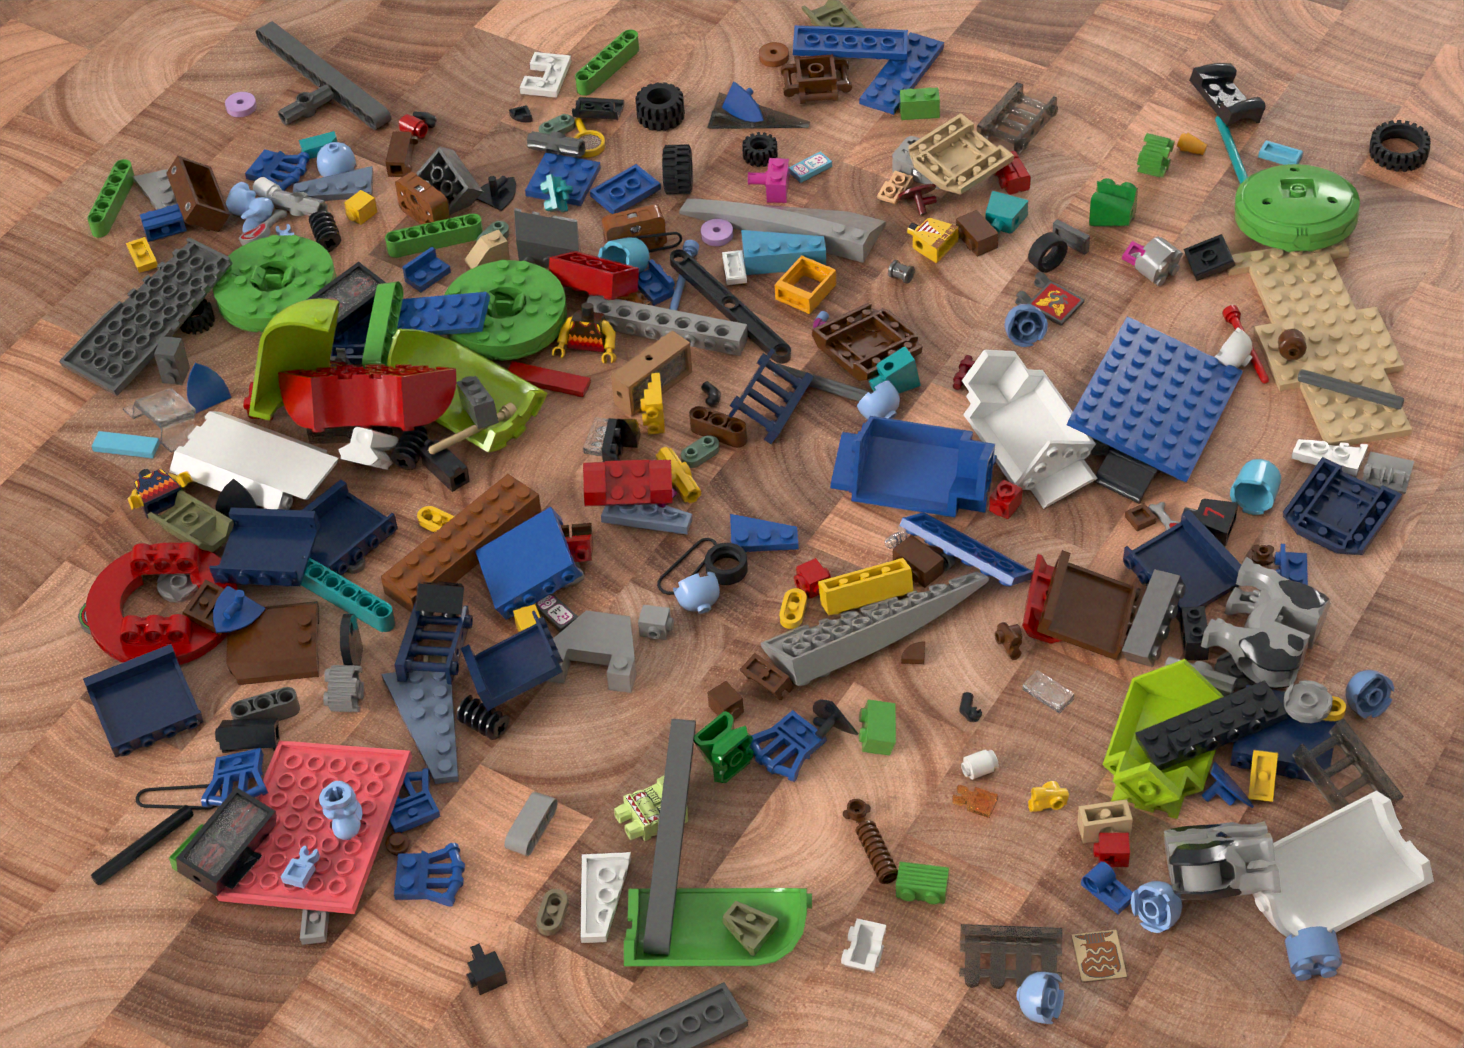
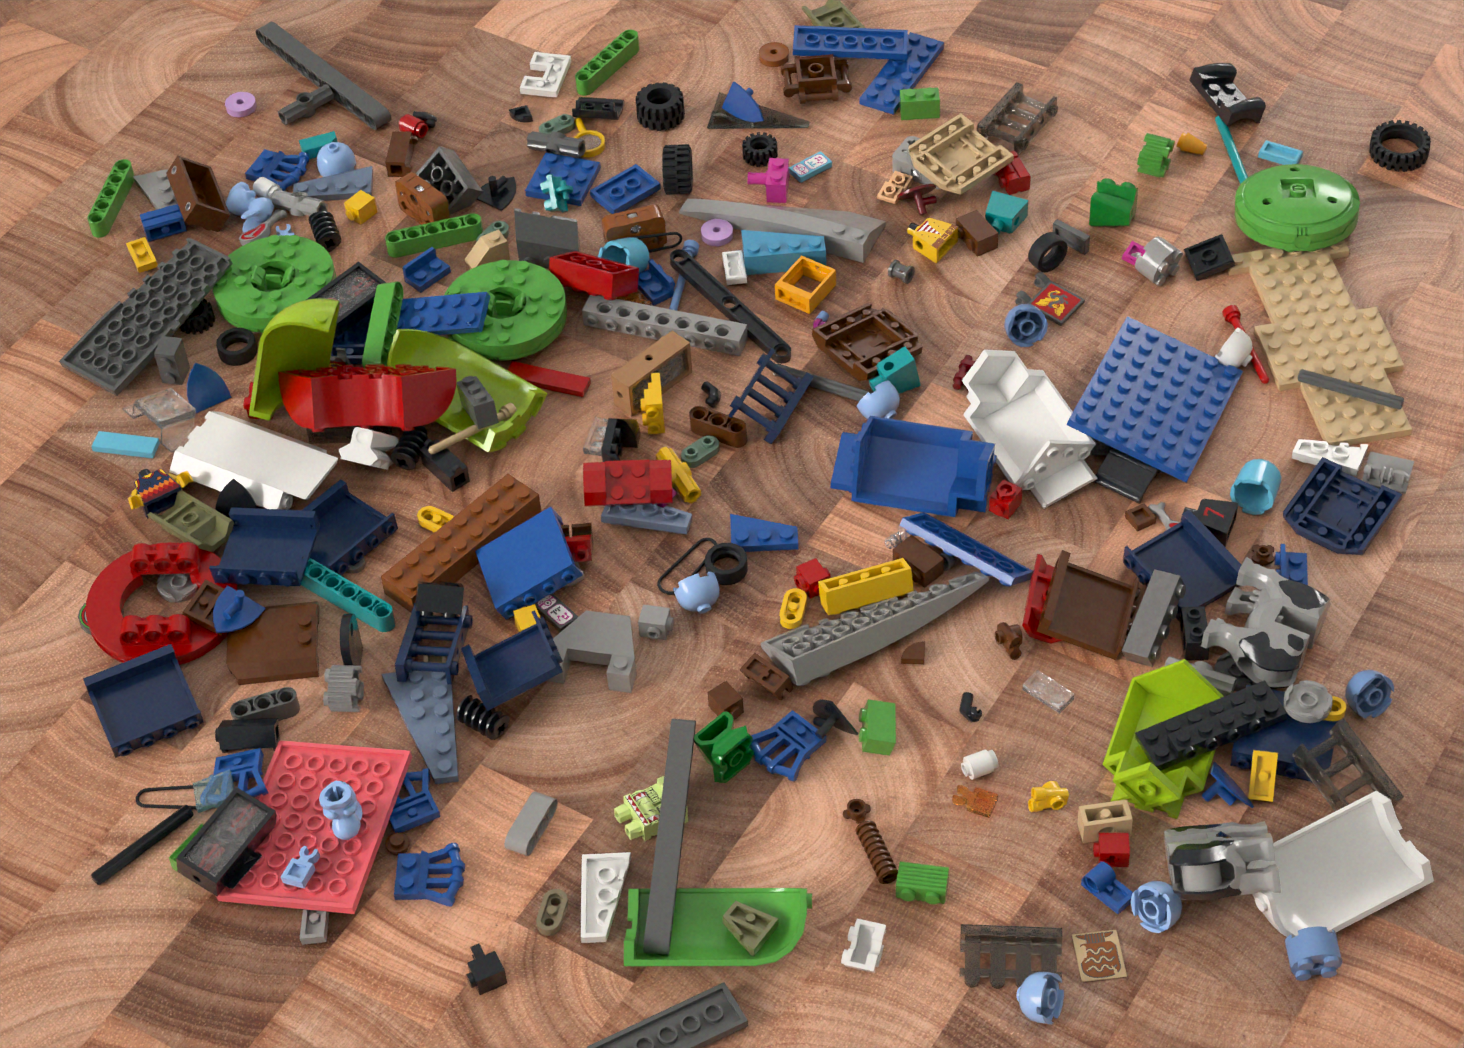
(213, 790): none -> clear light blue piece
(239, 357): none -> black tyre
(587, 332): torso -> none
(1291, 342): reddish brown head -> none

